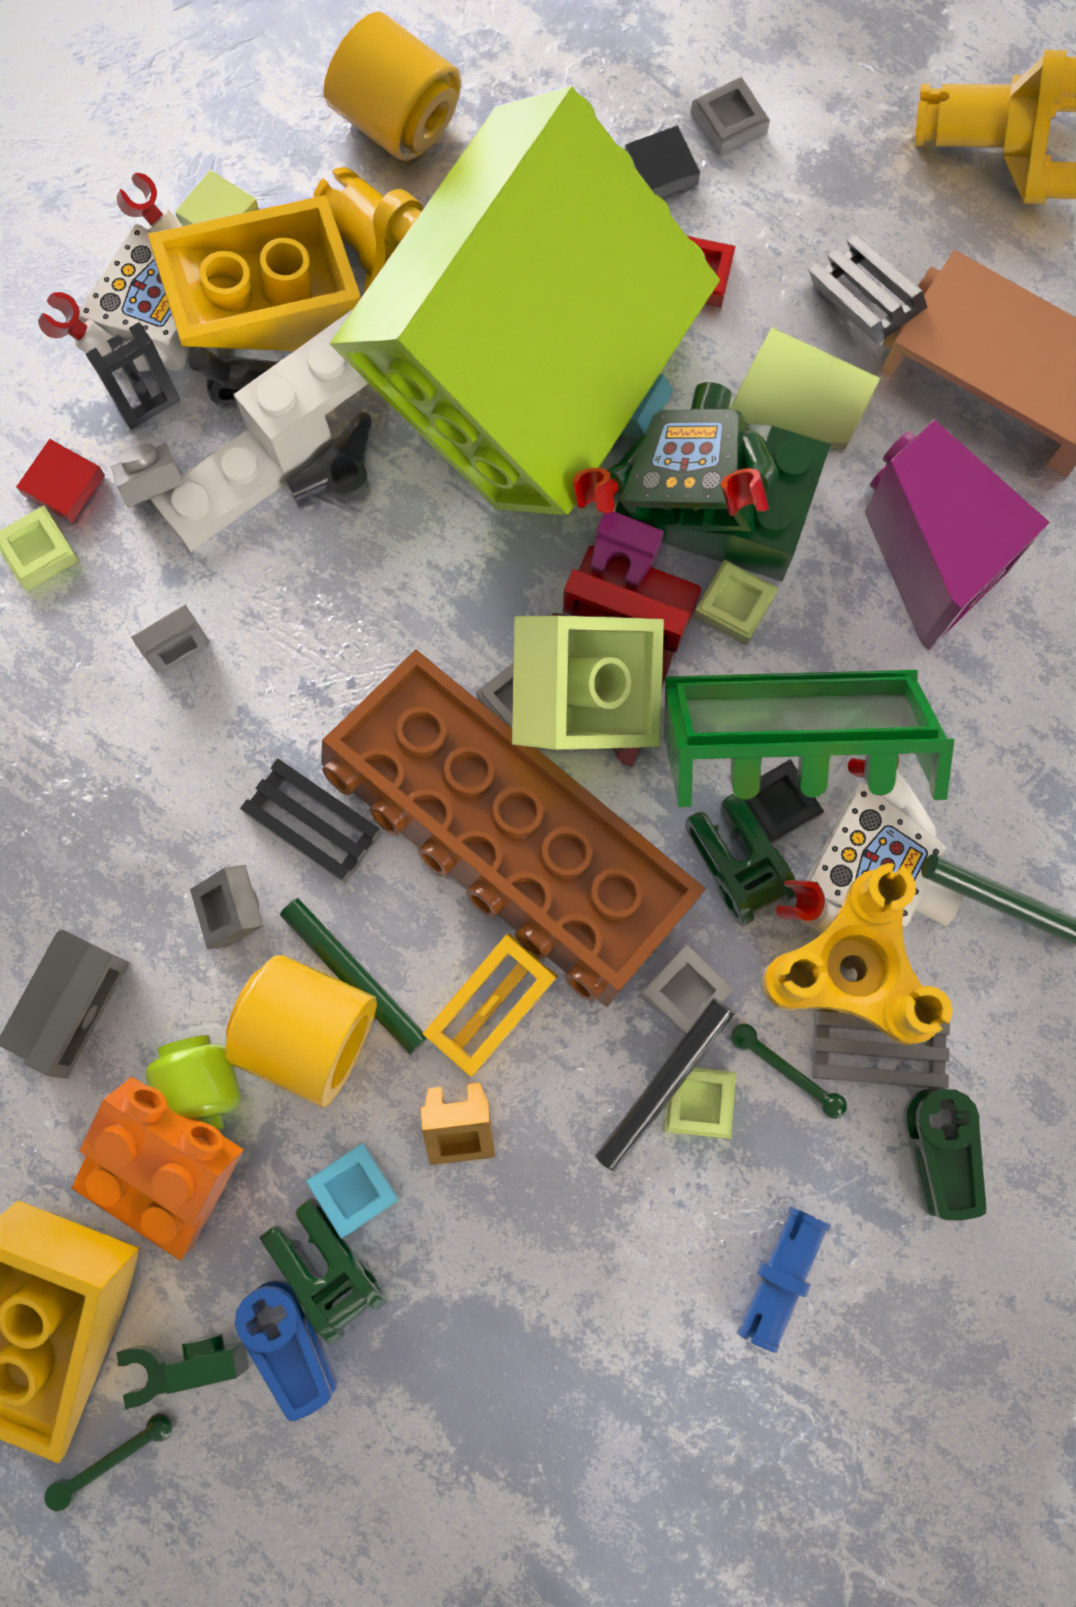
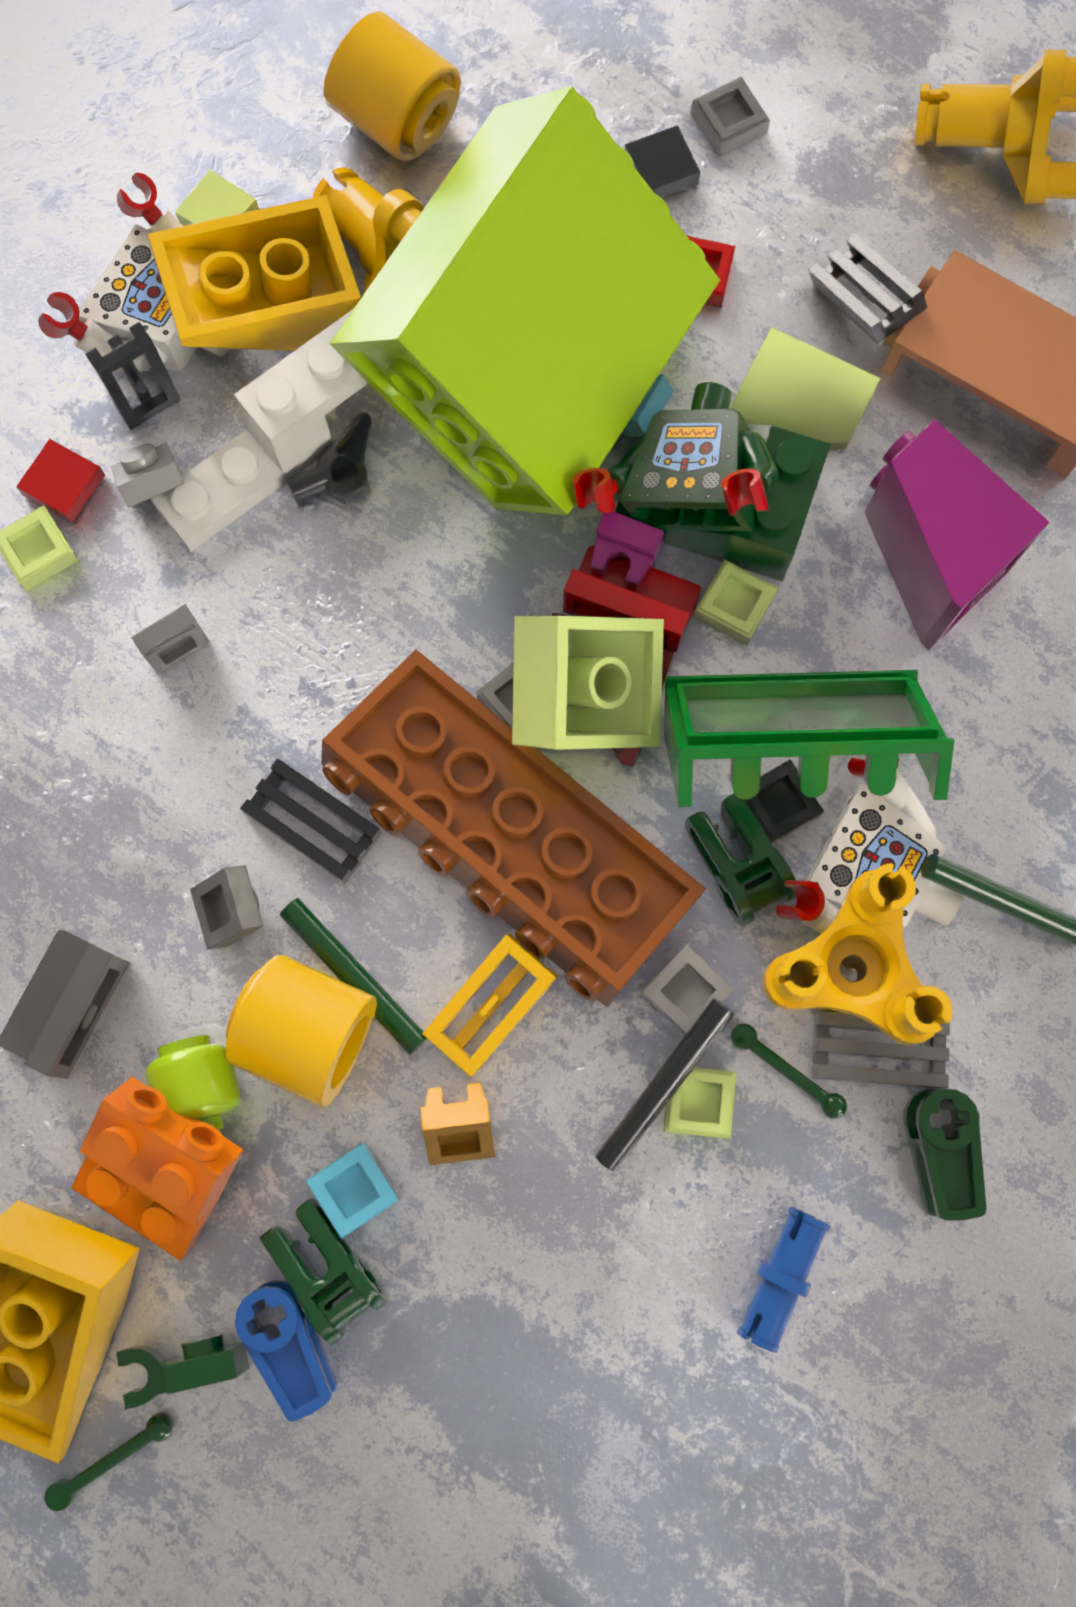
(226, 375): black animal -> none

